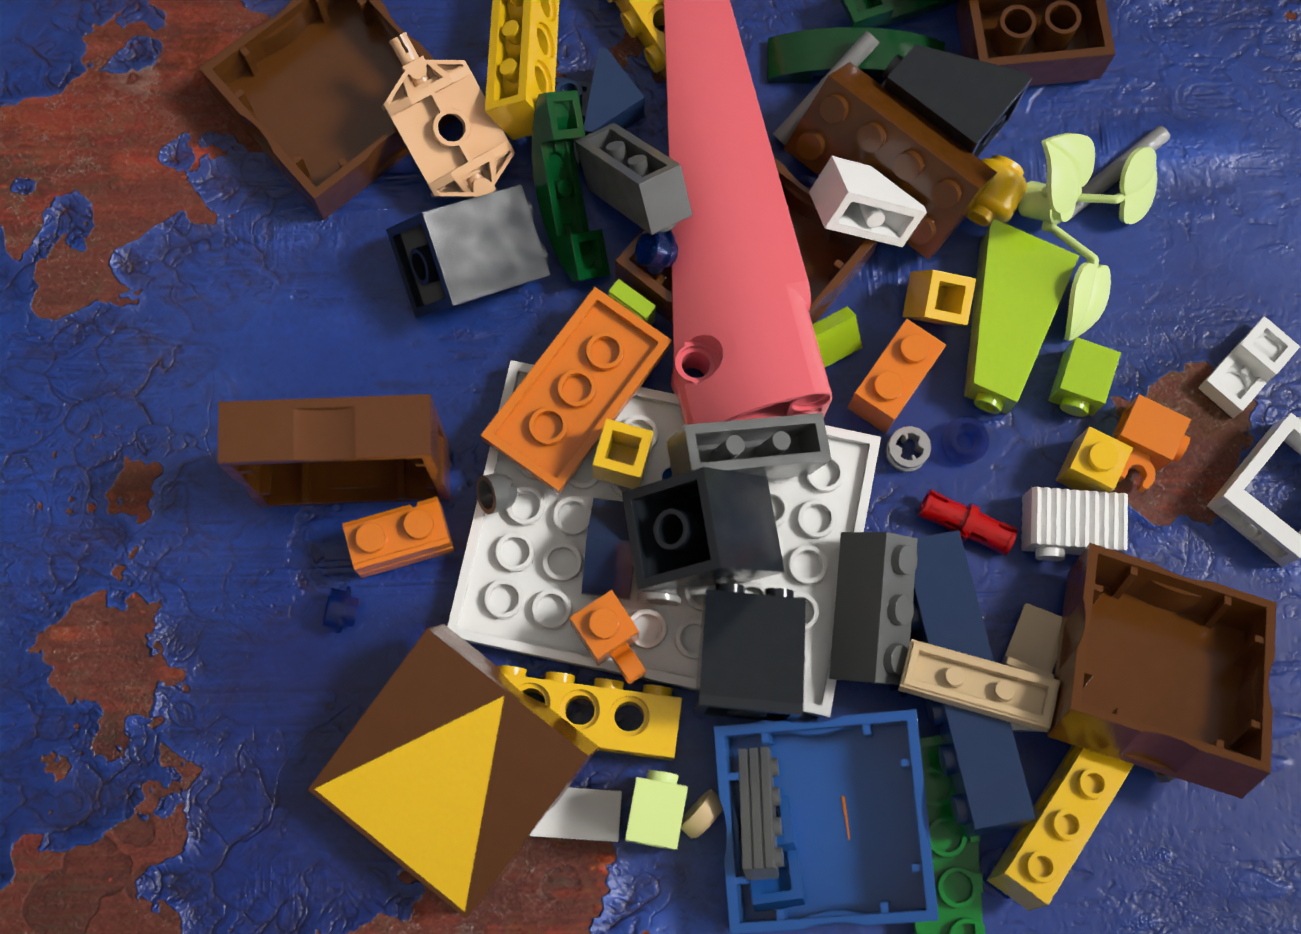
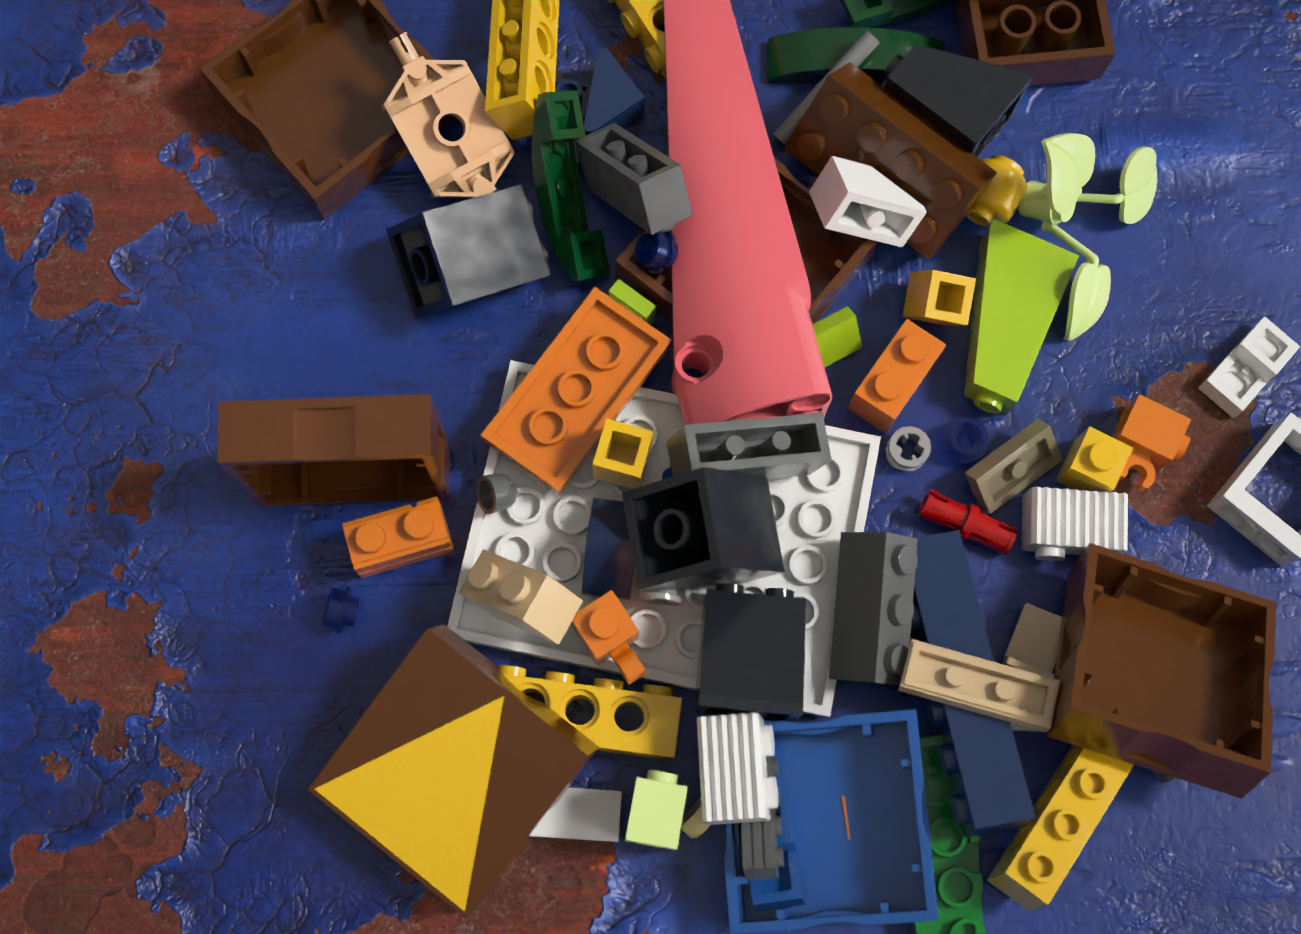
(521, 596): none -> tan brick
(735, 768): none -> white brick
(1014, 466): none -> dark tan plate
(1084, 377): lime brick -> none
(1112, 172): light grey bar -> none

